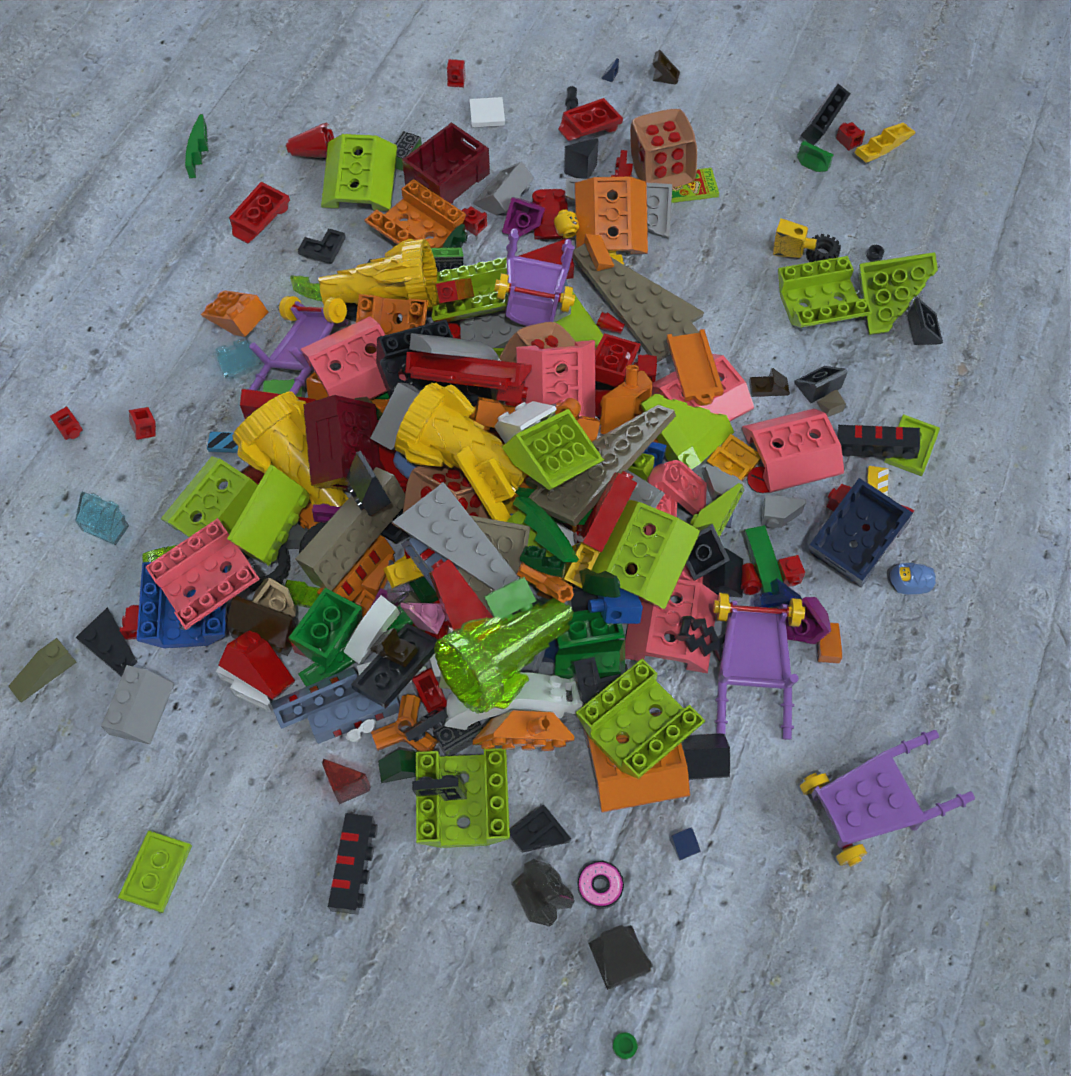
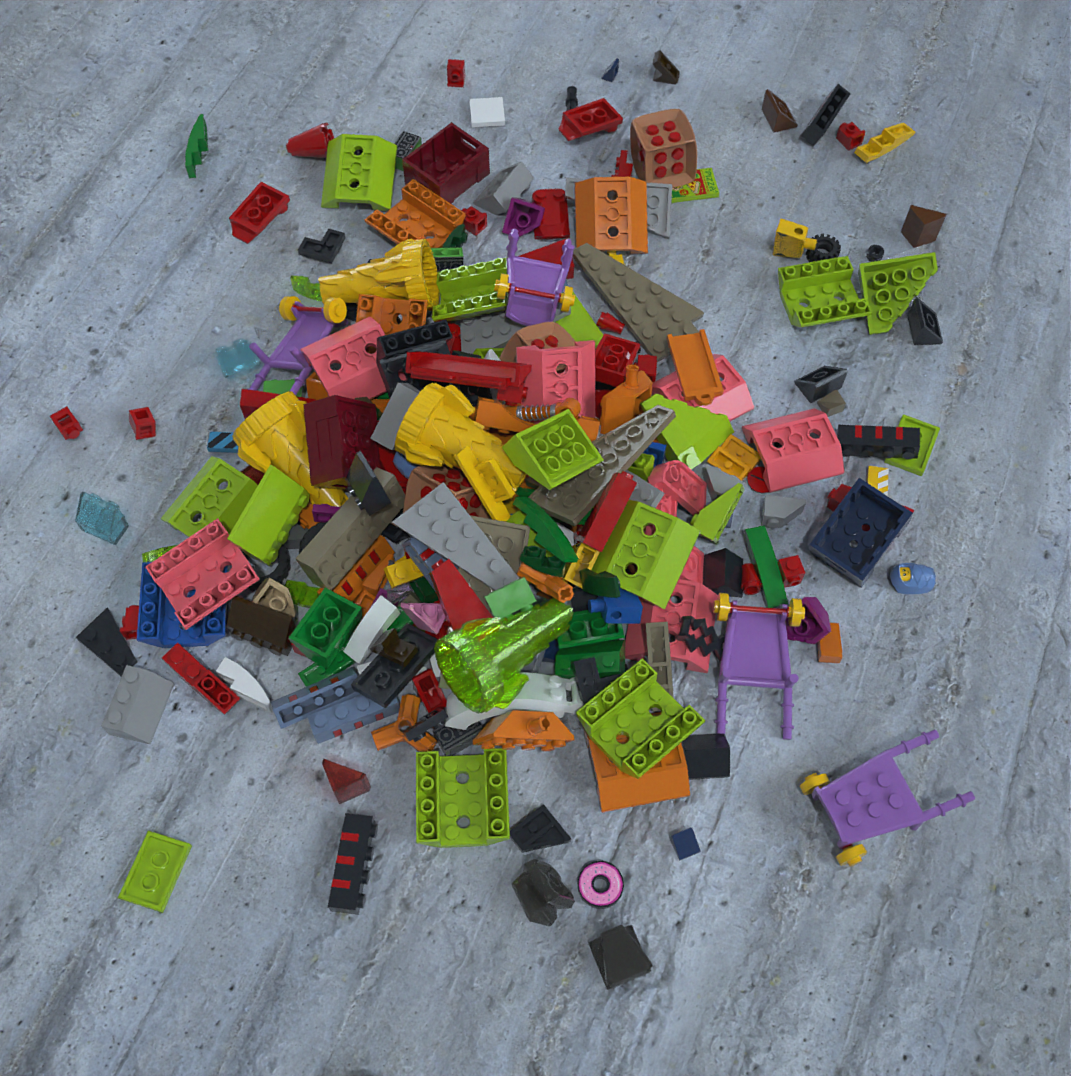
(41, 670): olive slope -> none
(200, 679): none -> red slope
(235, 312): orange slope -> none
(256, 664): red slope -> none
(366, 727): white piece -> none
(397, 766): dark green slope -> none
(448, 787): black plate -> none
(451, 346): light grey slope -> none
(454, 290): red slope -> none
(523, 418): white slope -> none
(566, 224): yellow head -> none
(581, 158): black slope -> none
(598, 252): orange slope -> none
(624, 1046): green tile -> none
(659, 654): none -> dark tan slope
(707, 553): black slope -> none
(771, 385): dark brown slope -> none
(777, 113): none -> reddish brown slope
(780, 594): clear blue slope -> none
(814, 157): green slope -> none
(922, 225): none -> reddish brown slope

